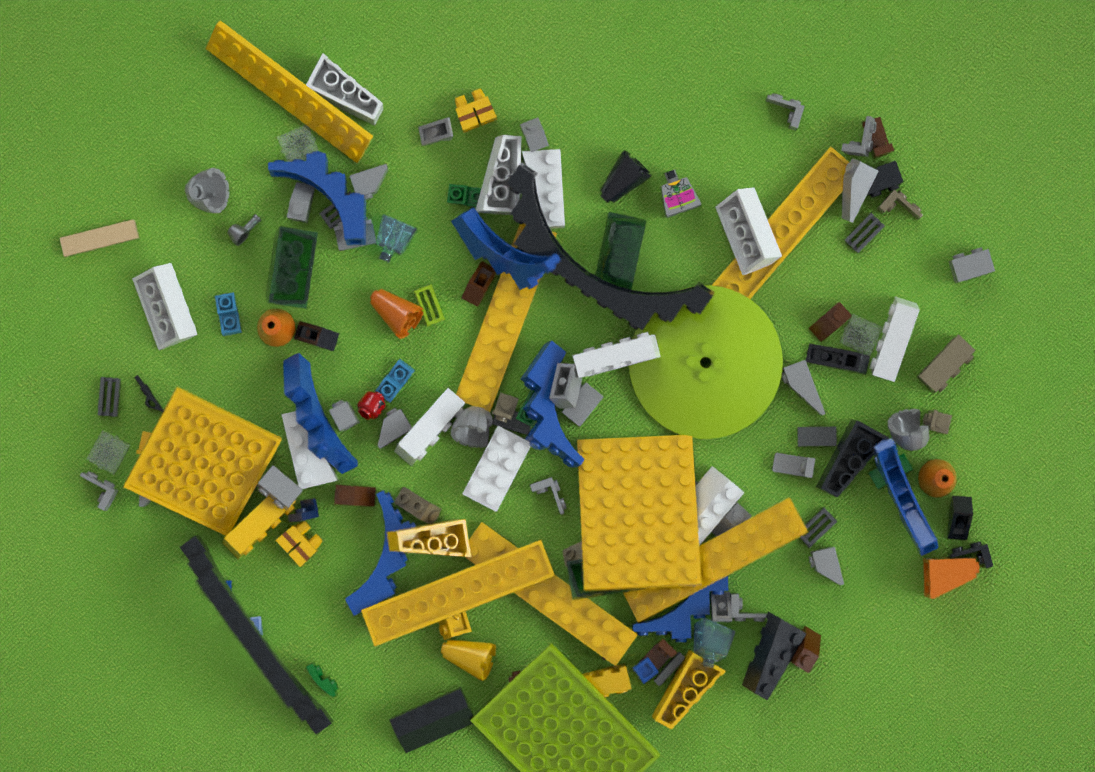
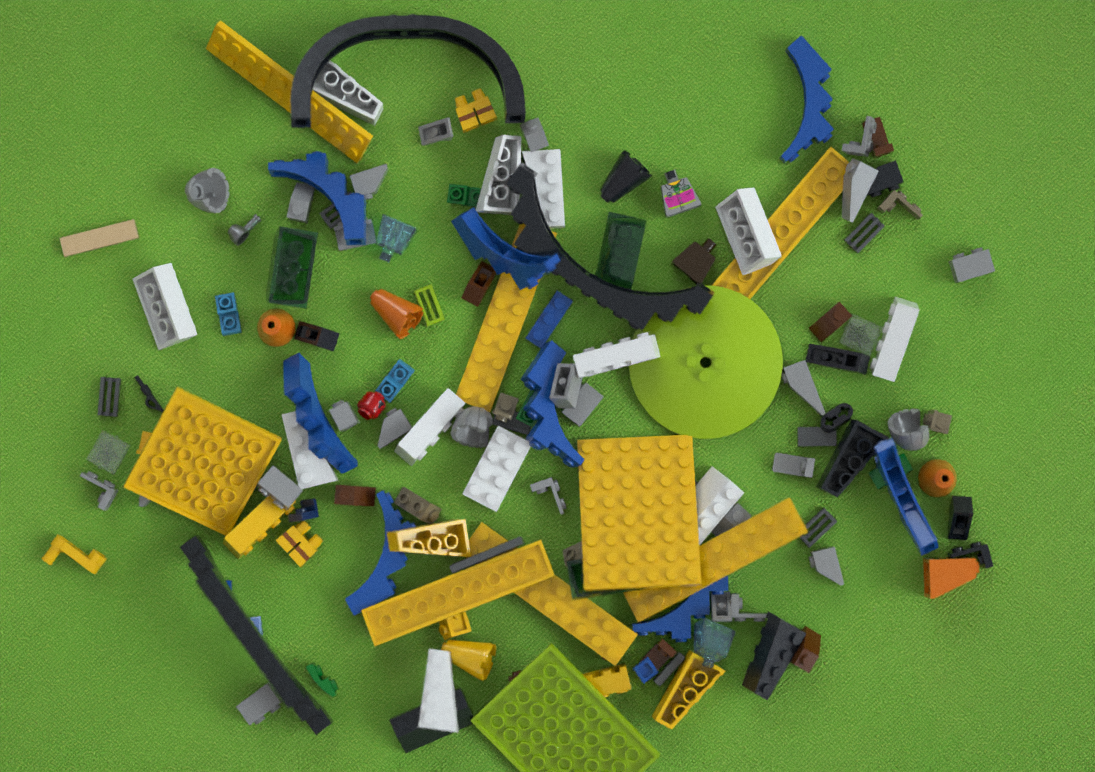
(91, 562): none -> yellow beam
(259, 703): none -> light grey brick
(297, 143): clear piece -> none
(406, 27): none -> black arch
(438, 698): none -> white wedge
(487, 554): none -> dark grey tile
(549, 319): none -> blue plate
(696, 260): none -> dark brown torso
(794, 117): light grey bracket -> none
(811, 71): none -> blue arch
(834, 414): none -> black beam
(946, 364): dark tan brick -> none

